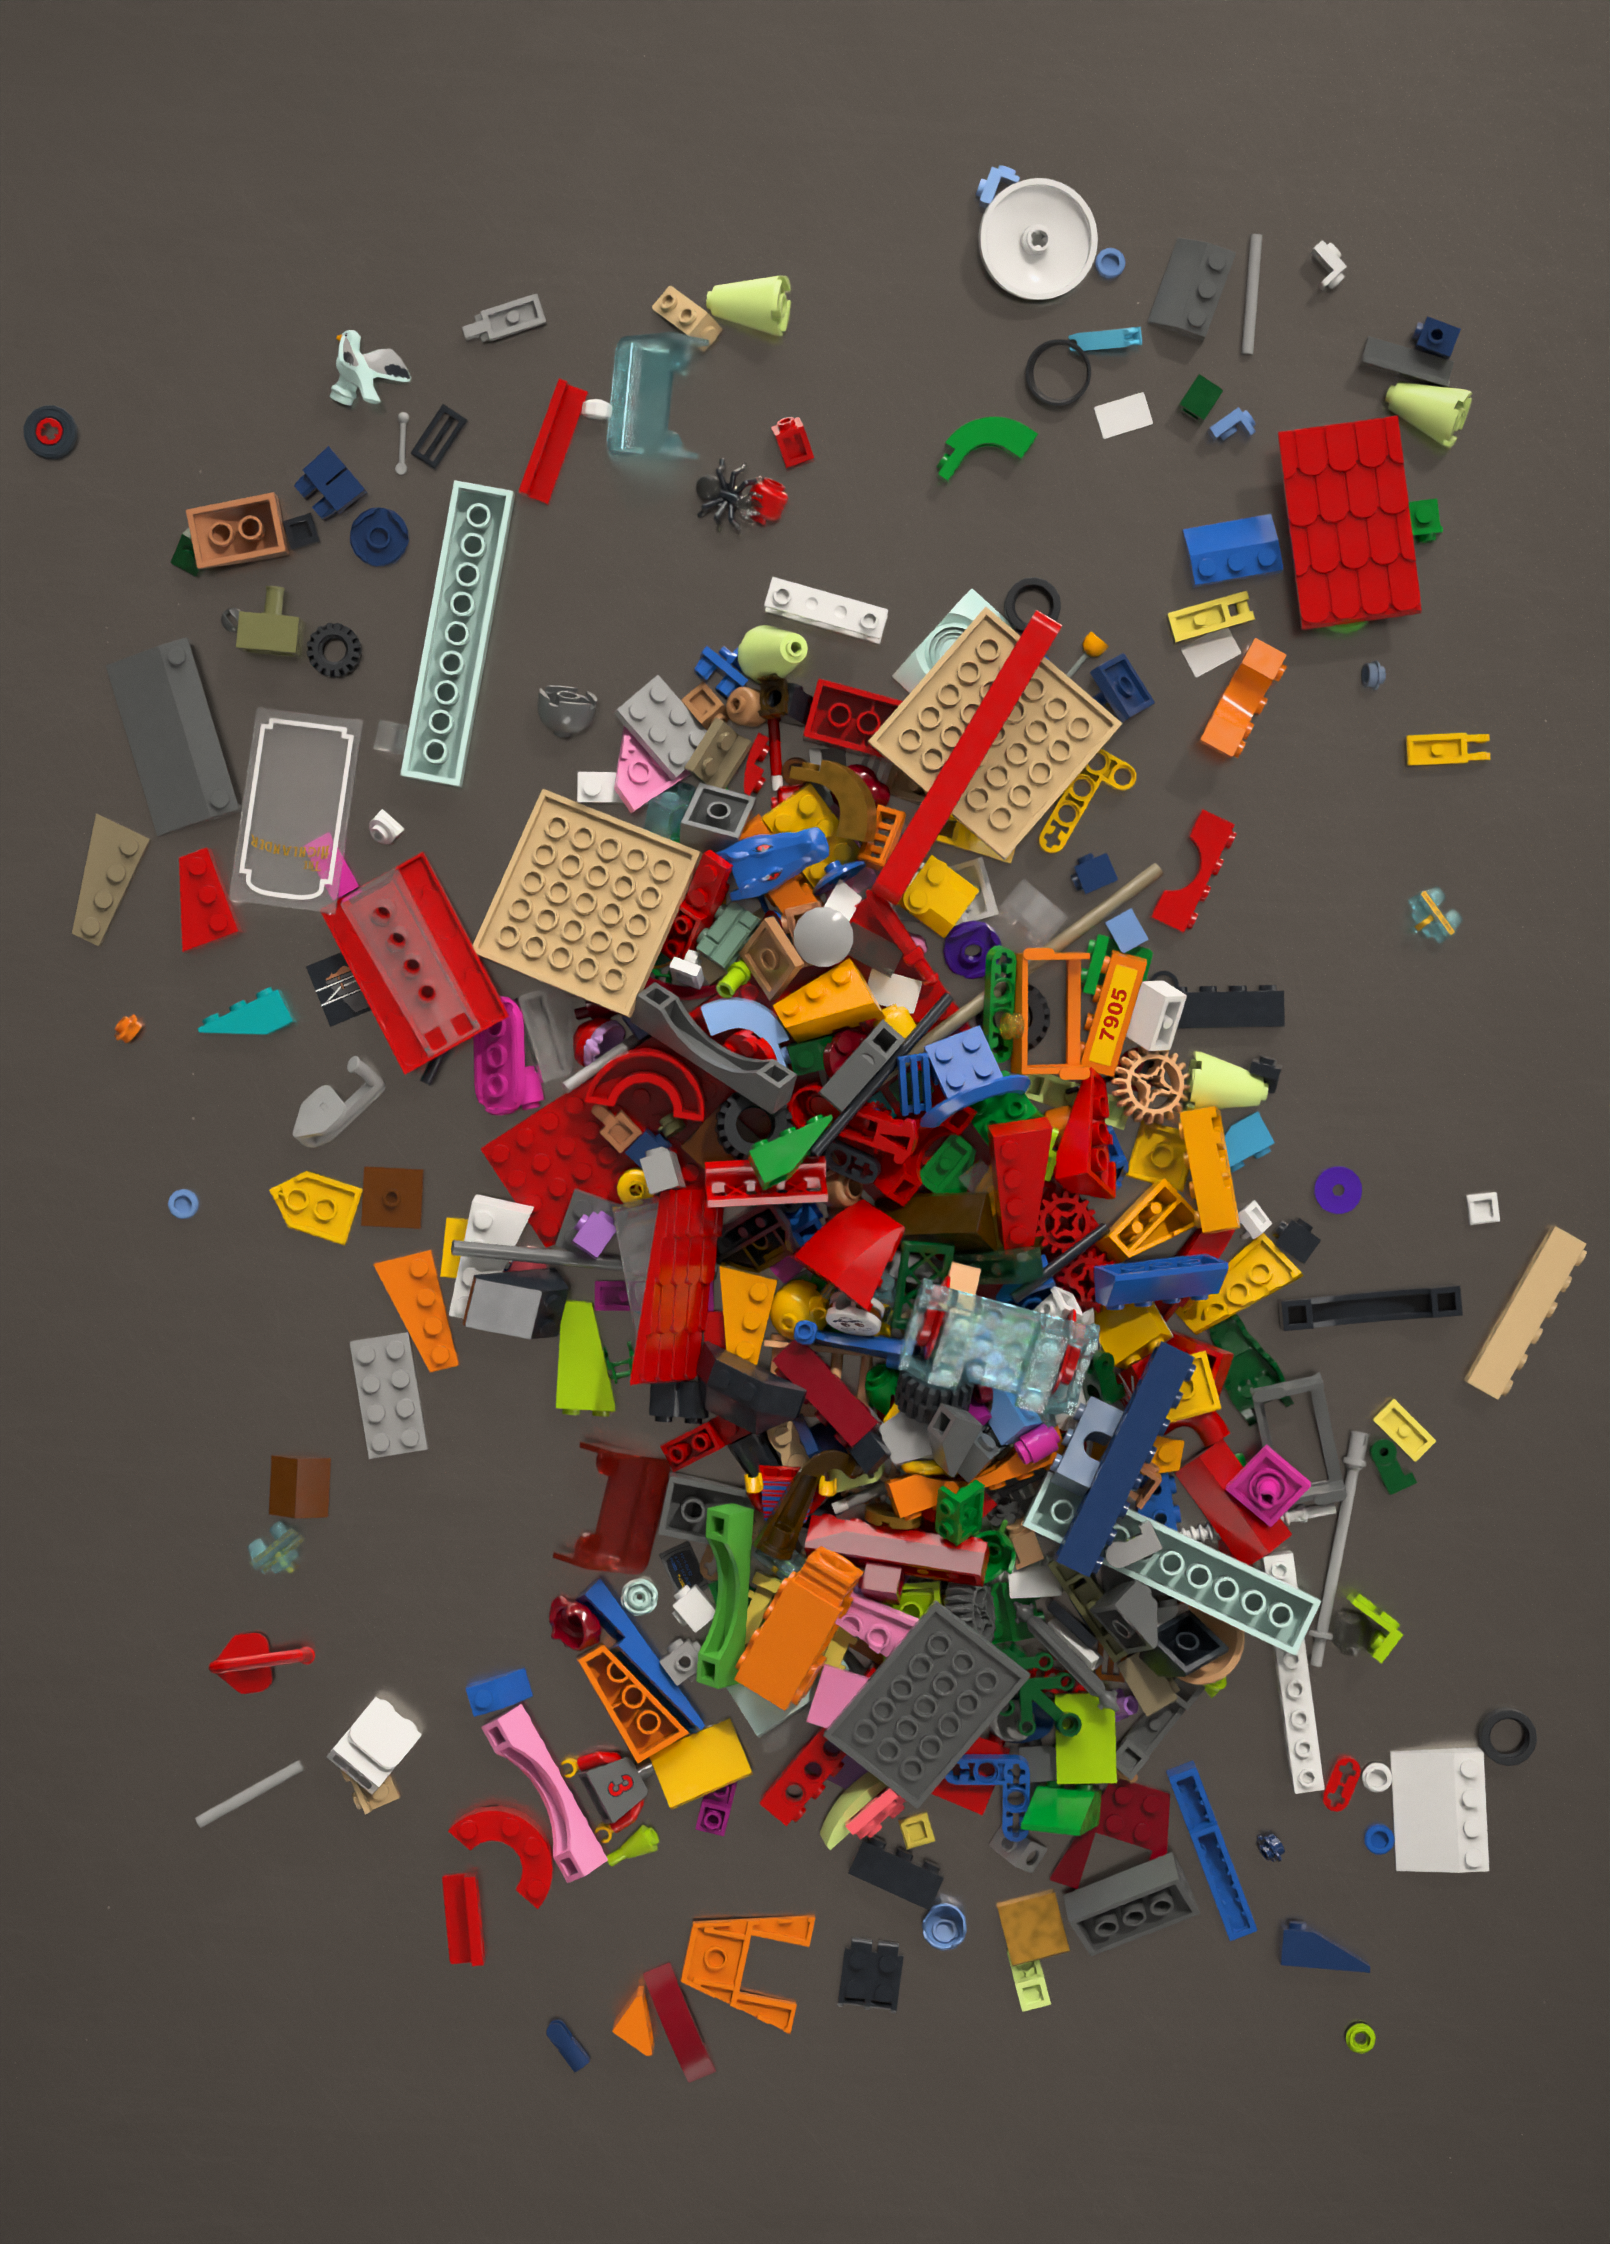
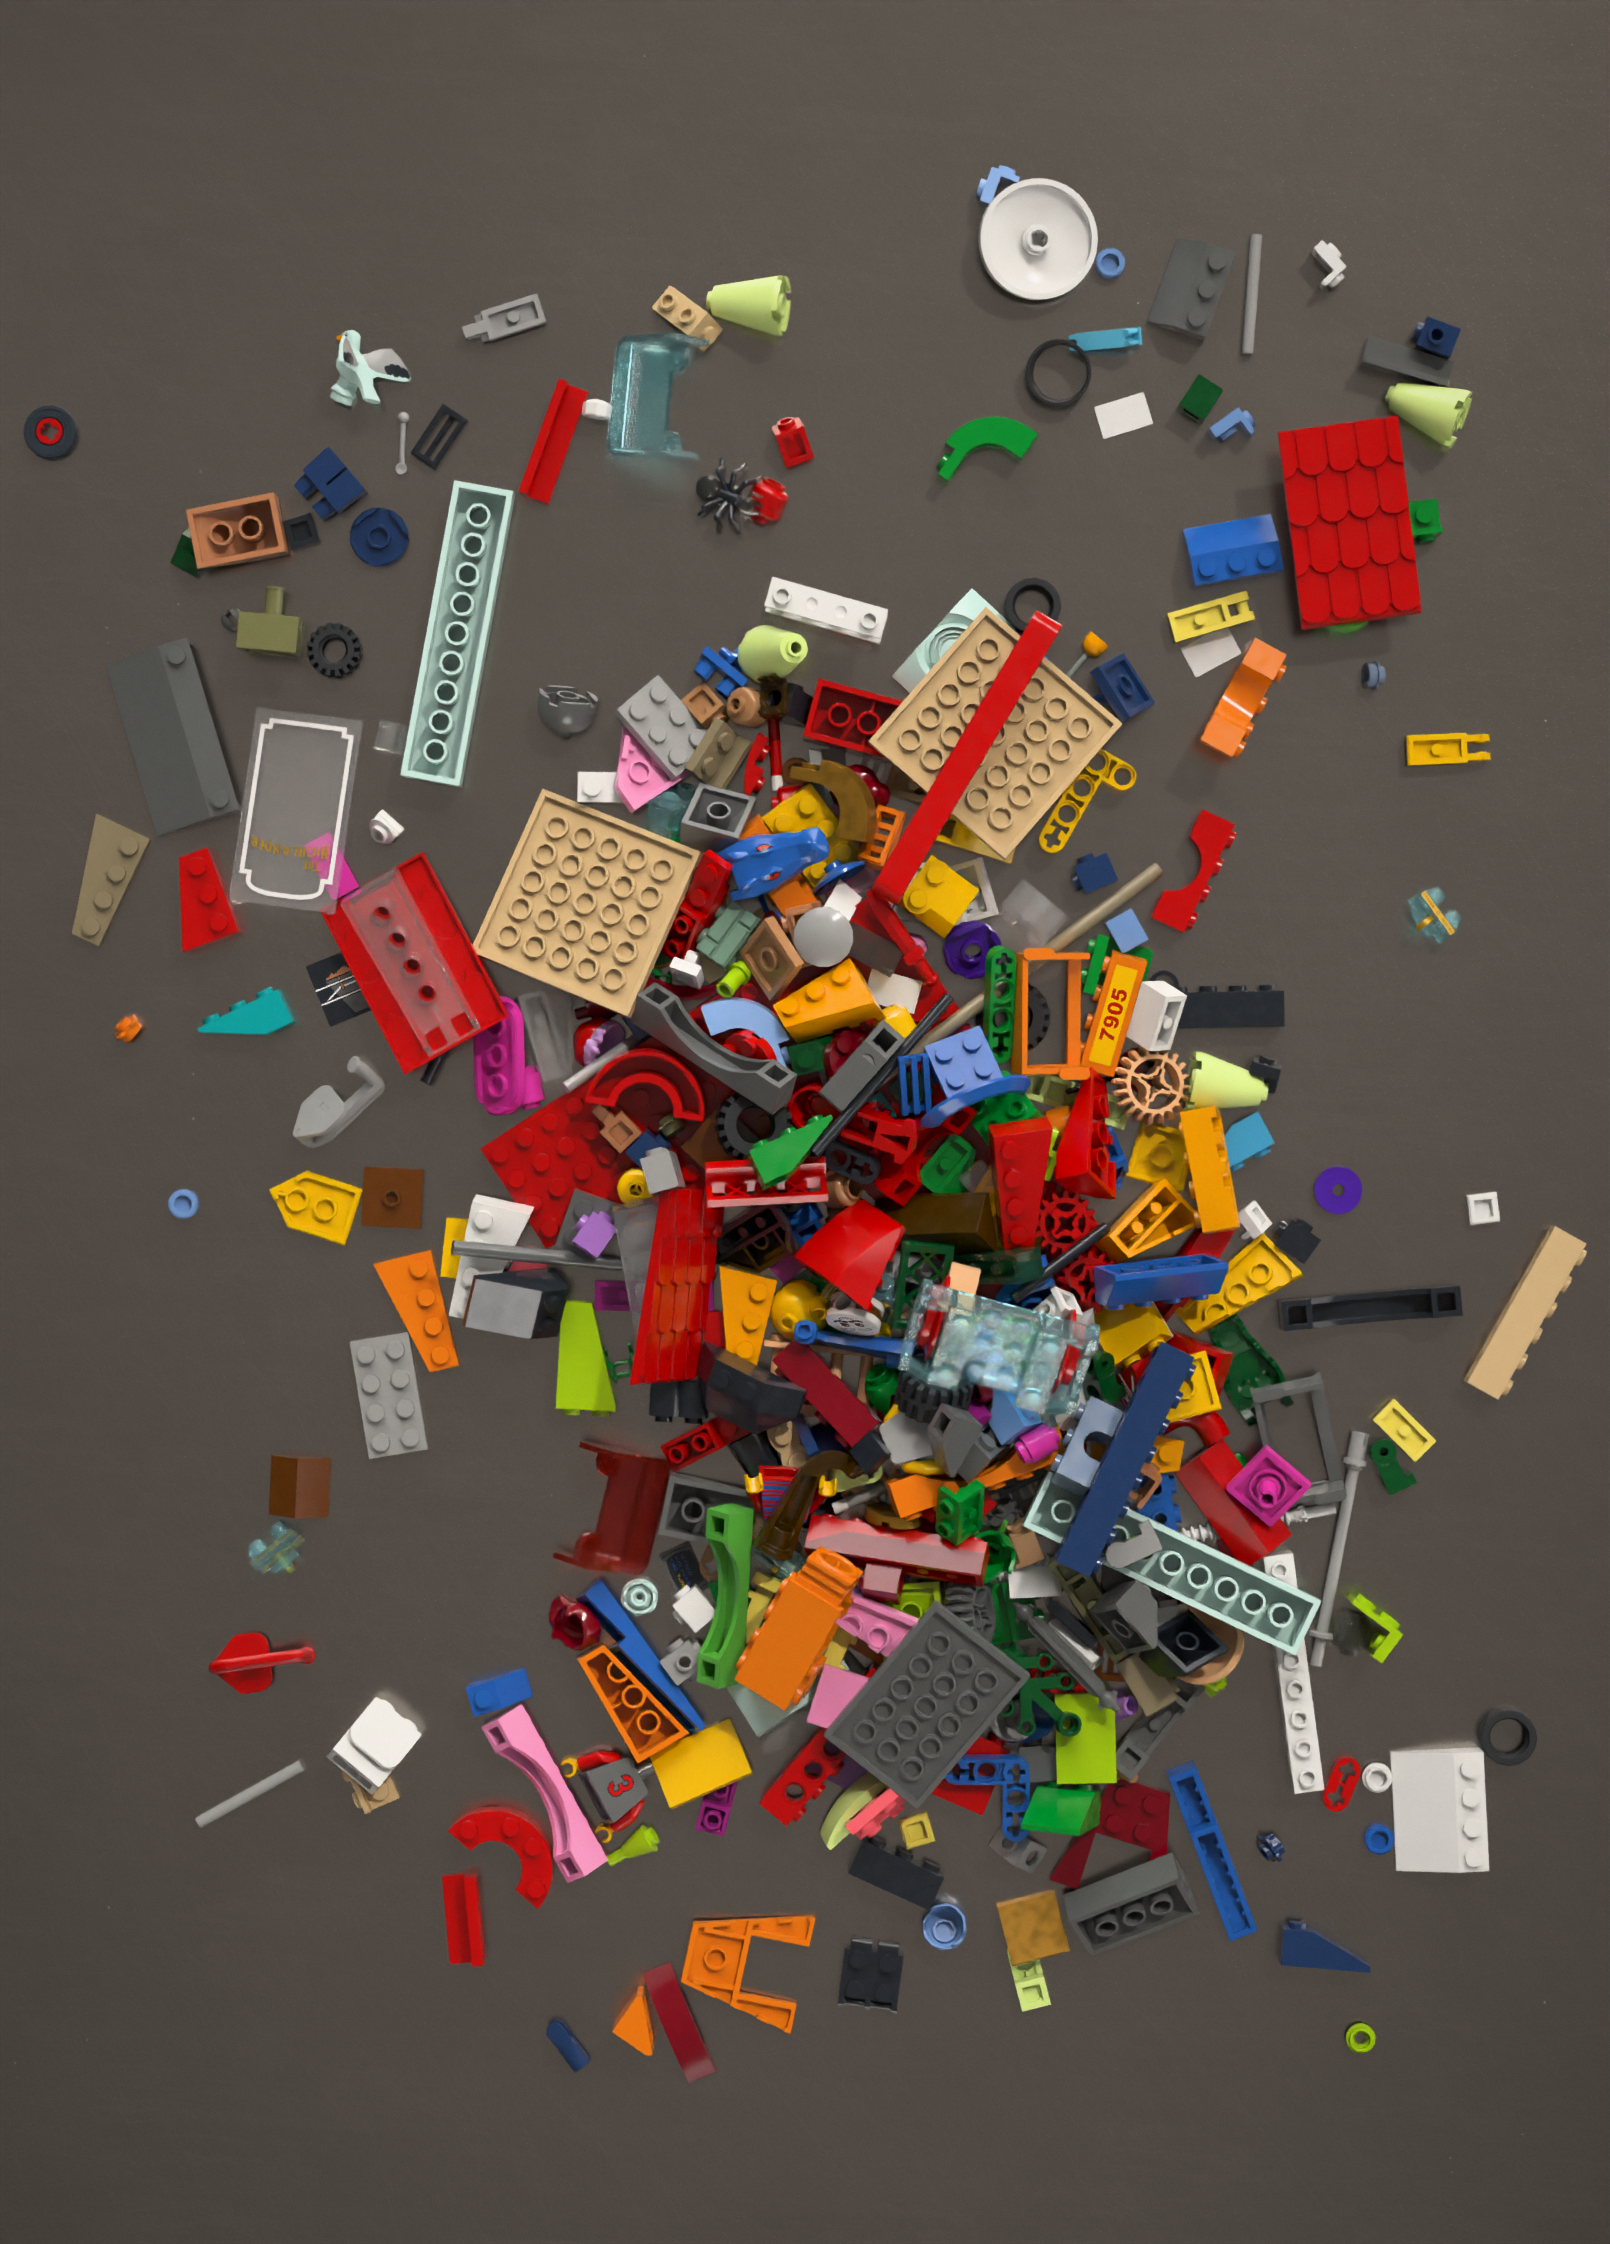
(1012, 1026): clear yellow bush -> none

